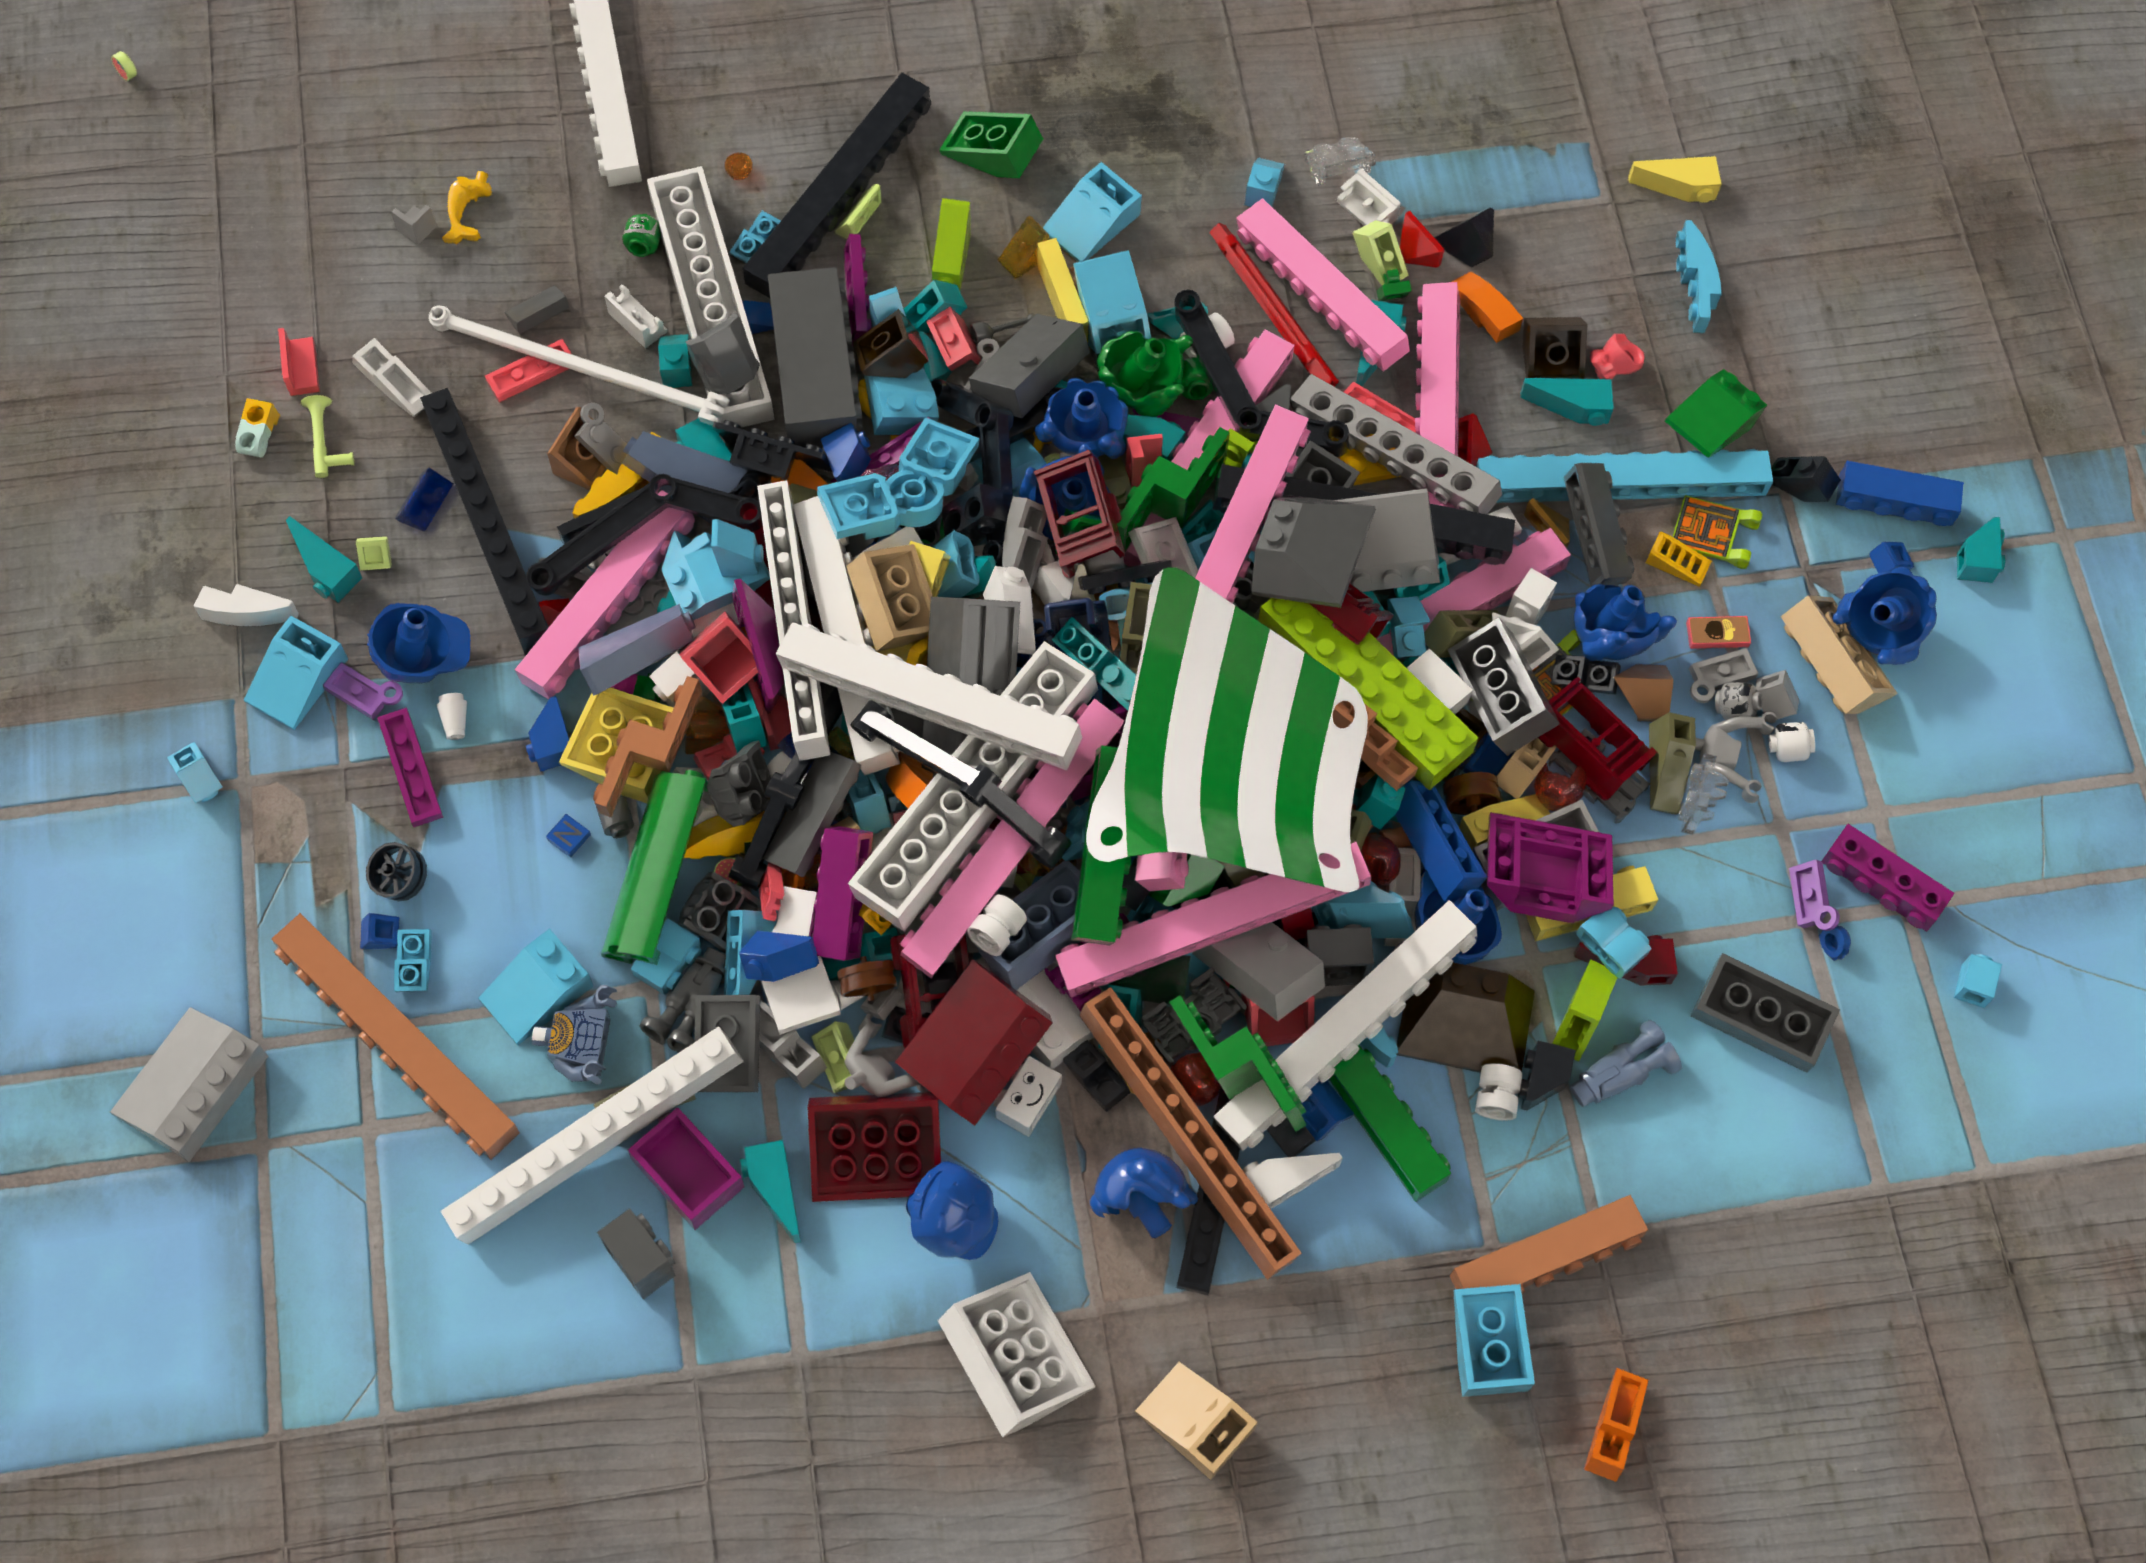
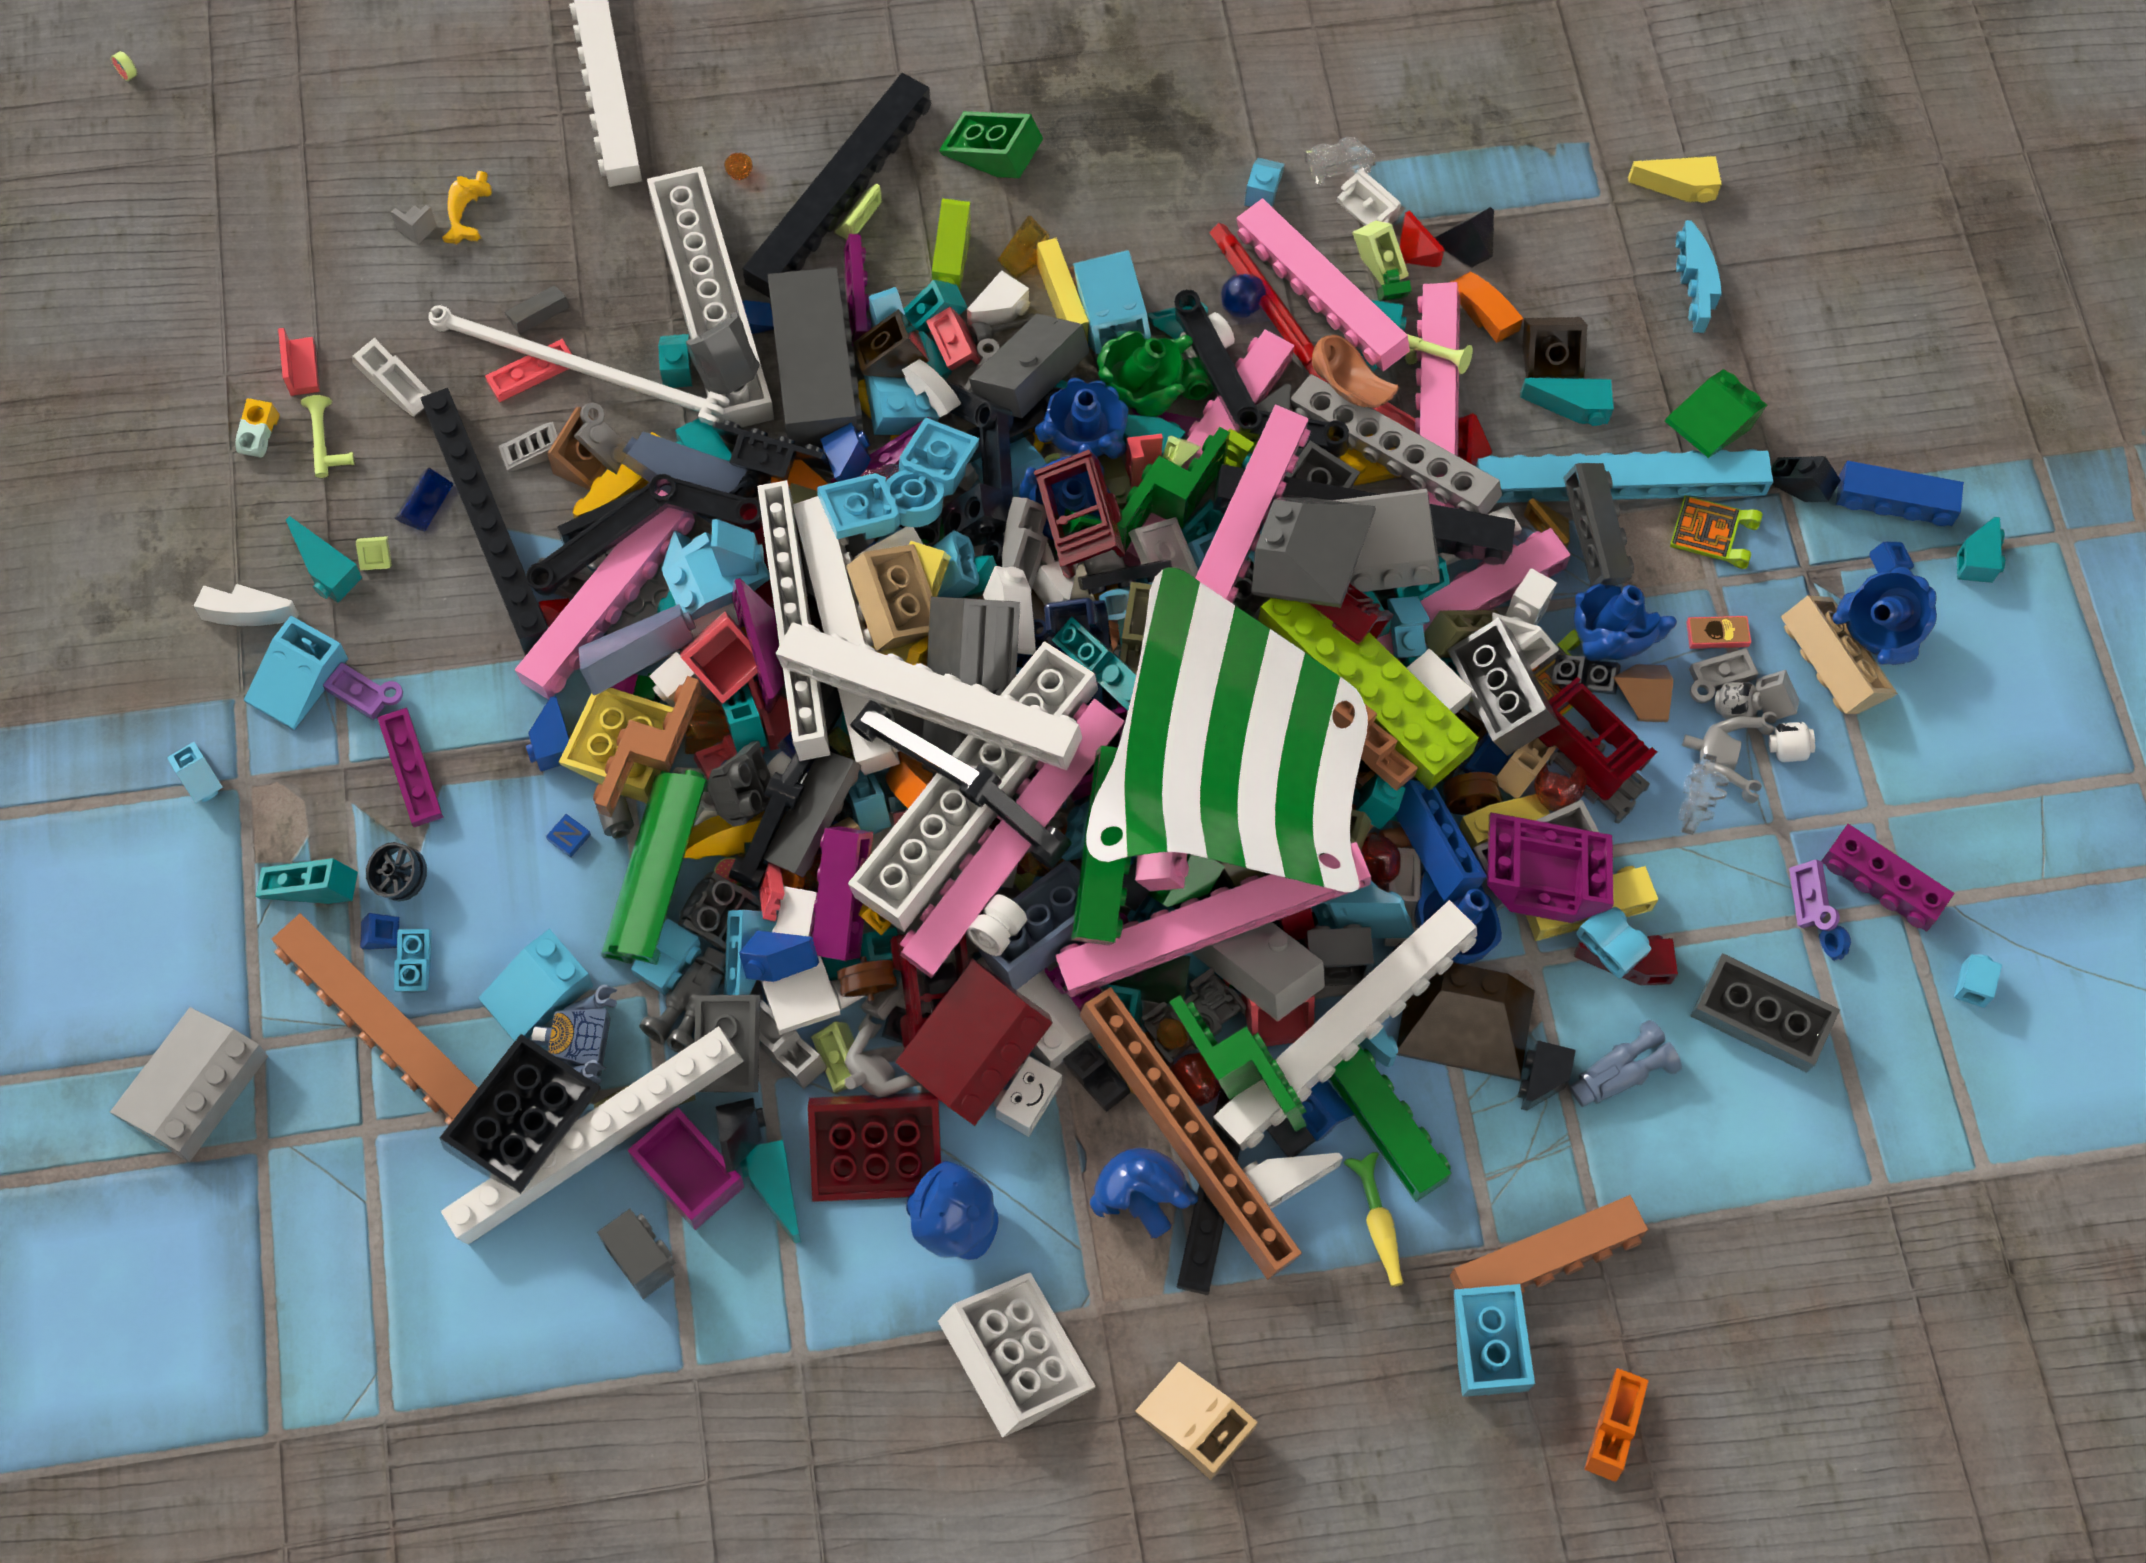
(310, 881): none -> teal slope
(417, 643): blue piece -> none
(452, 712): white cone -> none
(518, 1114): none -> black slope
(537, 435): none -> light grey slope
(634, 317): white hinge -> none
(641, 235): green head -> none
(738, 1130): none -> black slope
(751, 240): medium azure slope -> none
(925, 379): none -> white slope
(999, 302): none -> white slope
(1093, 213): medium azure slope -> none
(1172, 1033): none -> clear orange plate
(1179, 450): none -> yellowish green slope
(1242, 295): none -> clear blue hair
(1349, 374): none -> nougat hair
(1379, 1218): none -> light yellow piece
(1459, 357): none -> yellowish green piece
(1498, 1094): white wheel -> none
(1585, 1008): lime slope -> none
(1617, 358): coral hair -> none
(1669, 769): olive slope -> none
(1674, 568): yellow slope -> none

